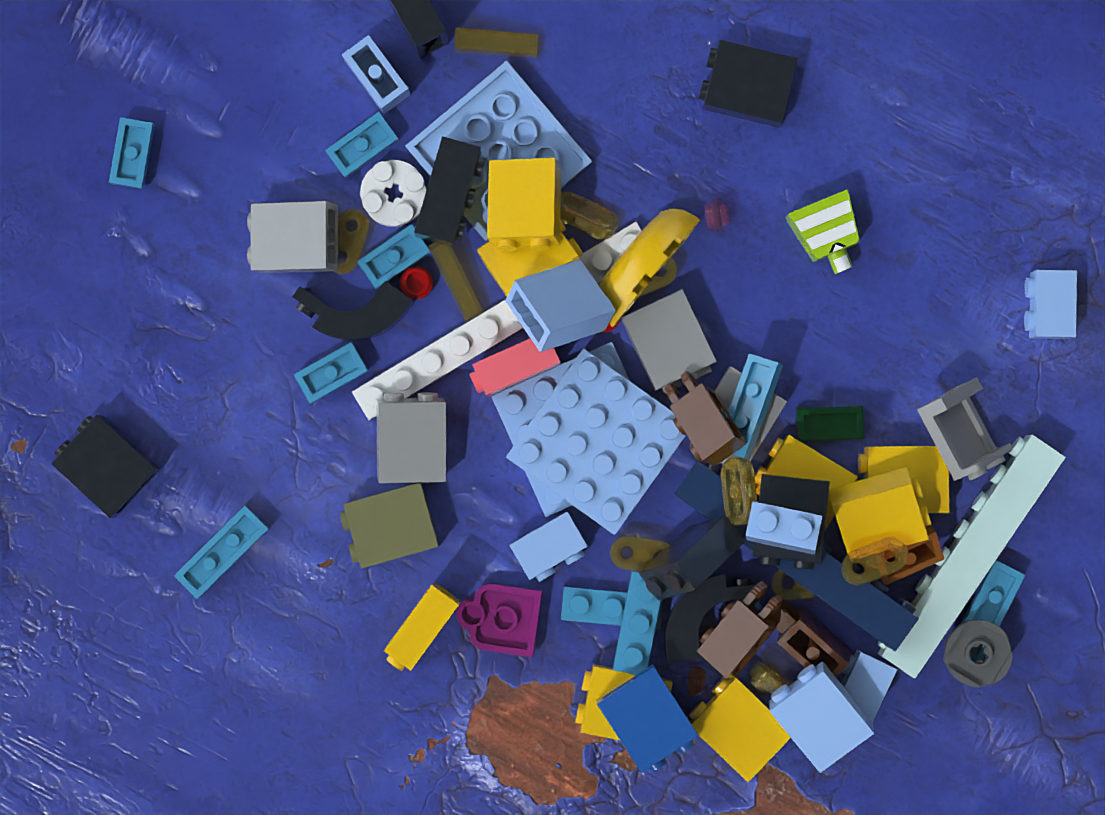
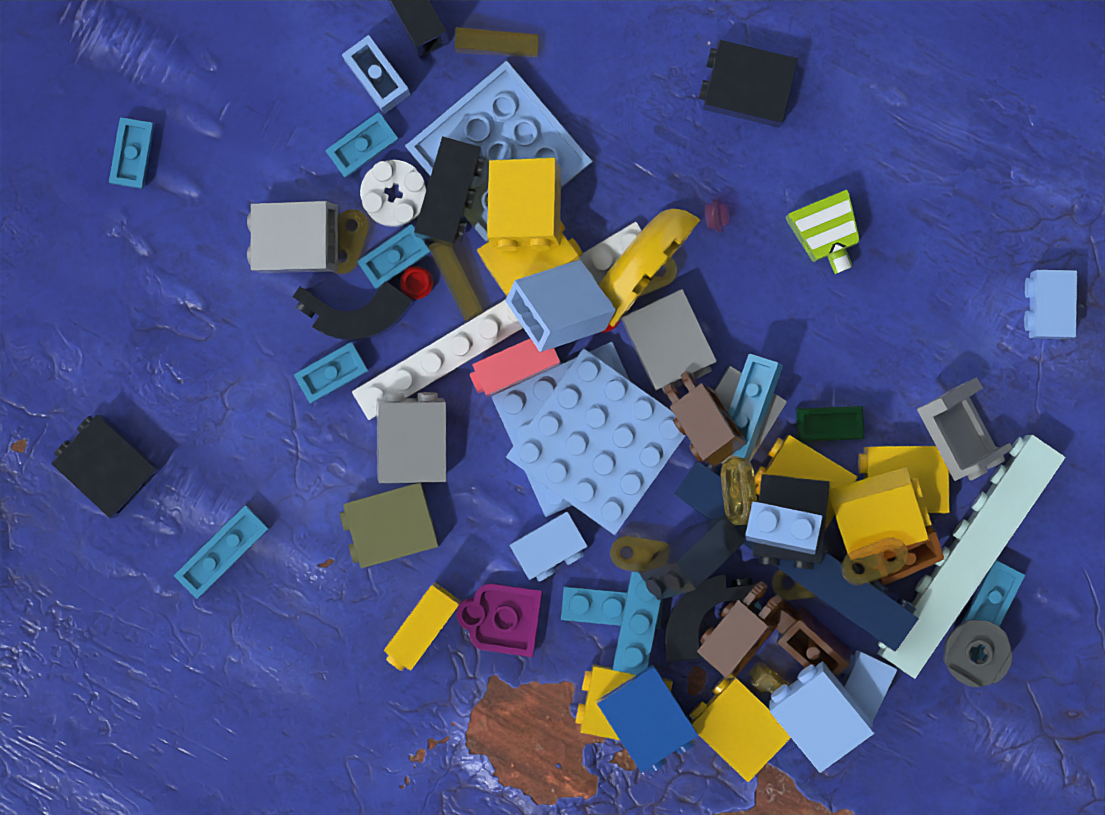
(587, 216): clear yellow plate -> none

